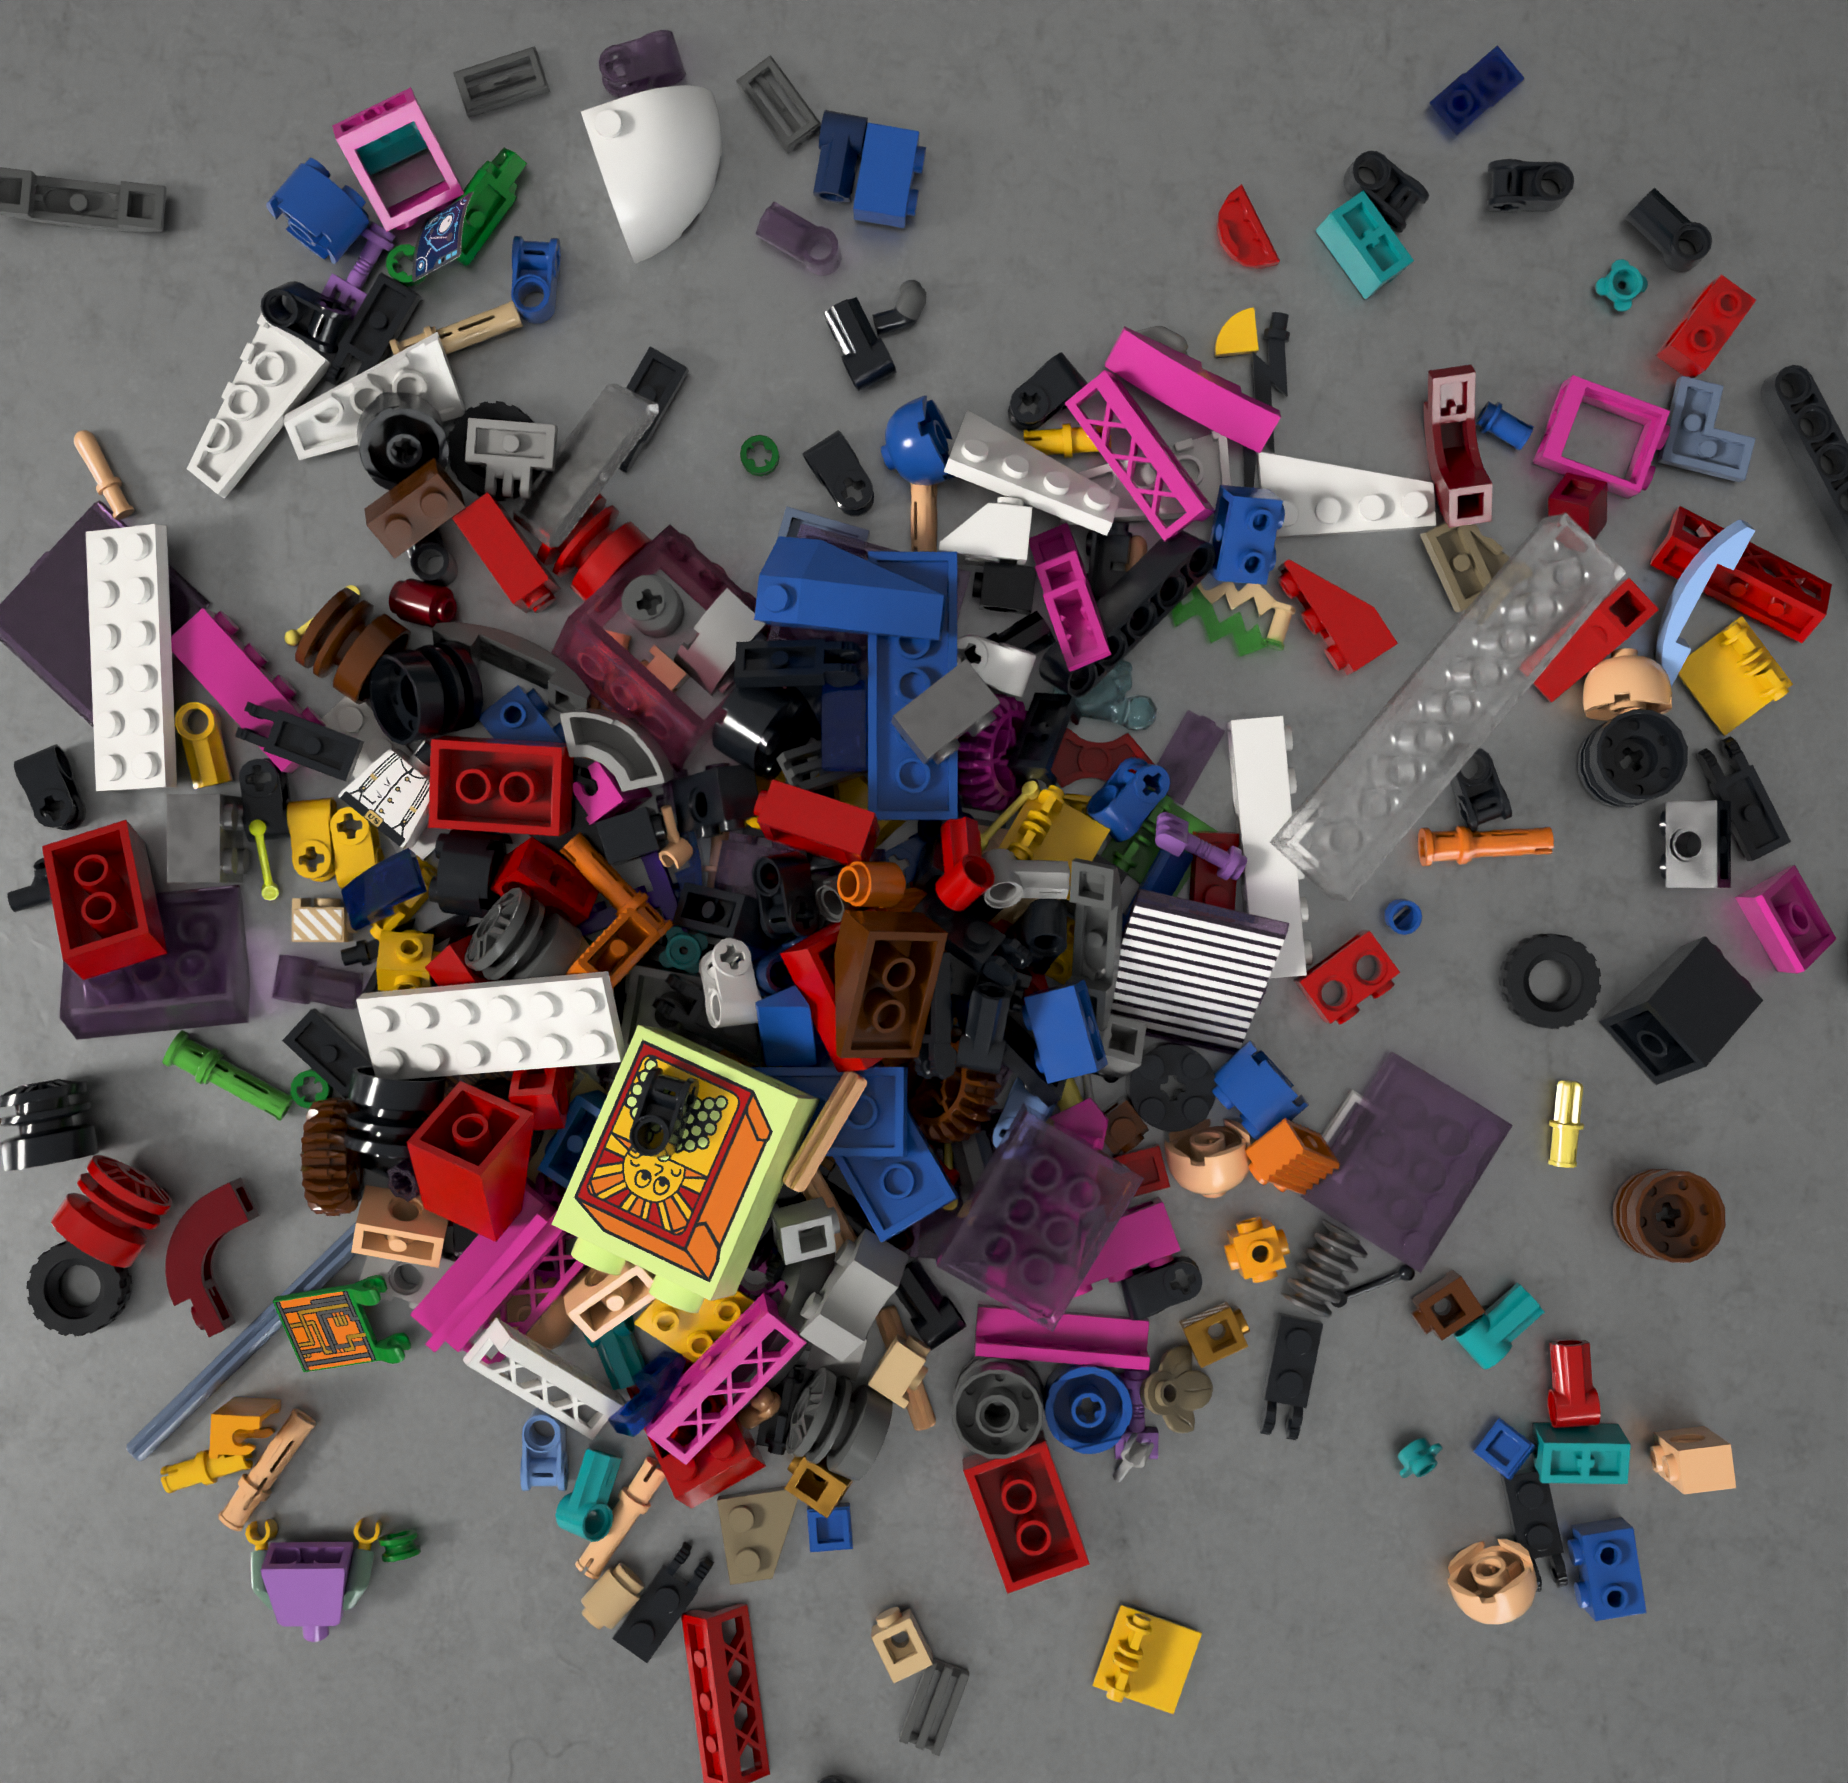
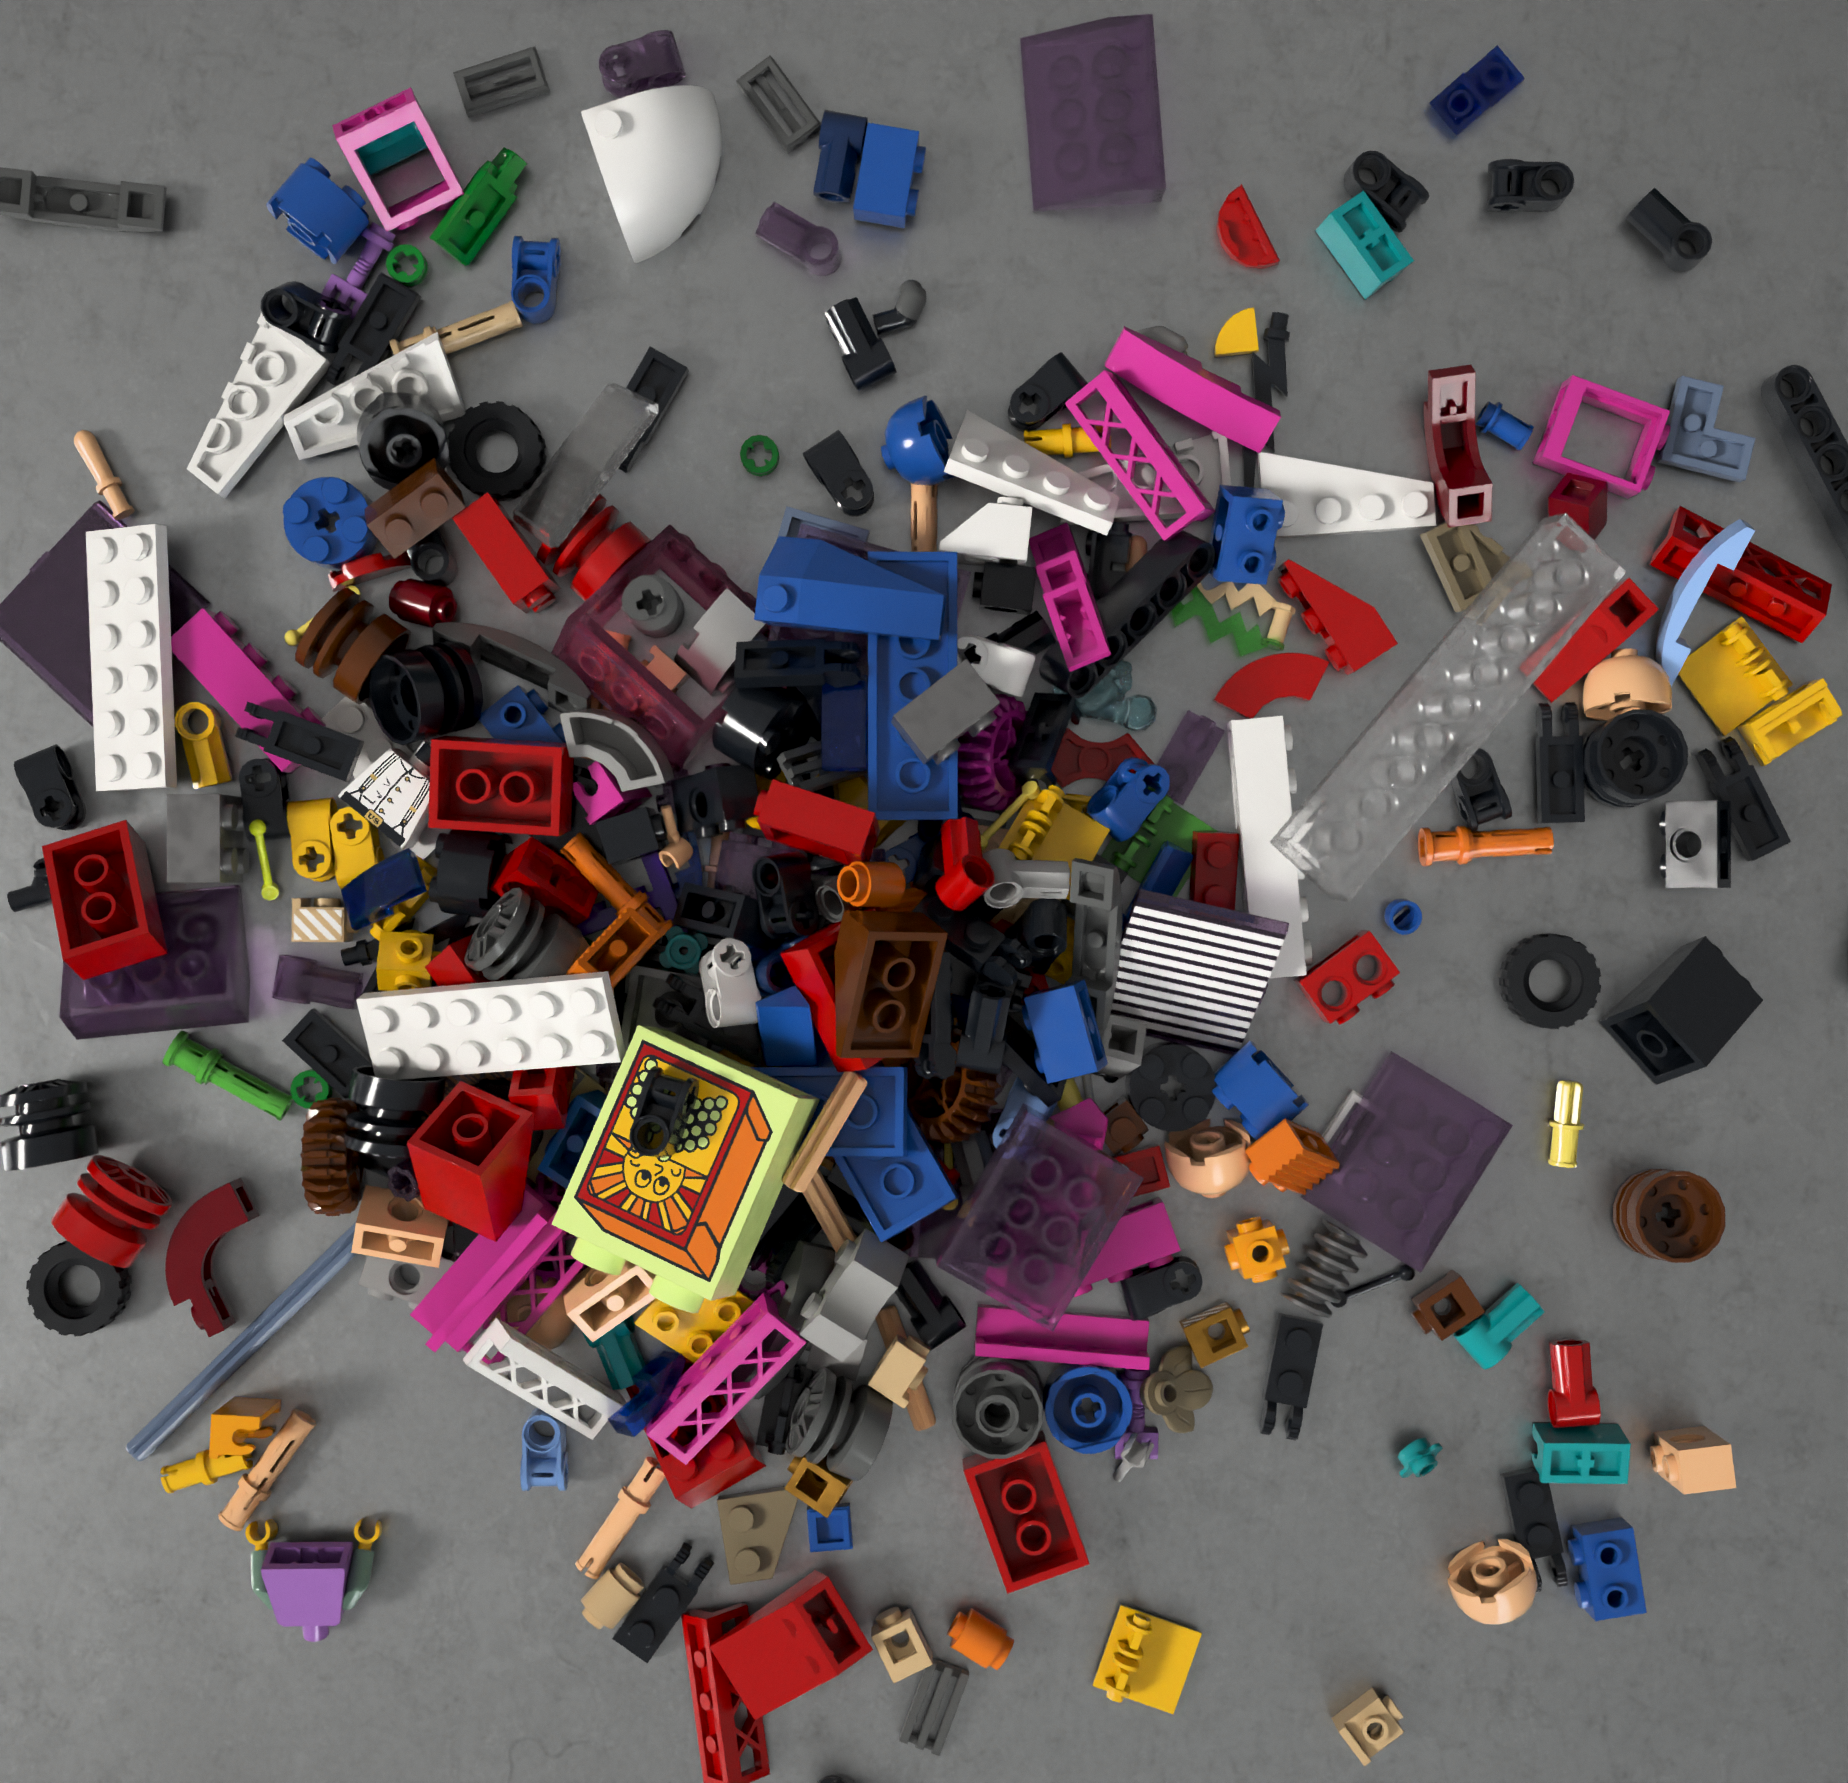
(309, 514): none -> blue brick
(333, 1329): flag -> none
(367, 569): none -> red tile
(399, 1545): green bush -> none
(440, 238): sticker -> none
(510, 452): light grey hinge -> none
(586, 1508): teal piece -> none
(762, 1407): medium nougat arm -> none
(791, 1645): none -> red slope
(804, 1230): light grey brick -> none
(980, 1639): none -> orange brick
(1093, 114): none -> clear purple slope
(1174, 837): medium lavender hinge -> none
(1270, 679): none -> red tile
(1357, 1716): none -> tan brick
(1504, 1449): blue tile -> none
(1559, 767): none -> black hinge
(1634, 284): teal plate -> none
(1706, 327): red brick -> none
(1787, 921): dark pink slope -> none
(1790, 721): none -> yellow hinge

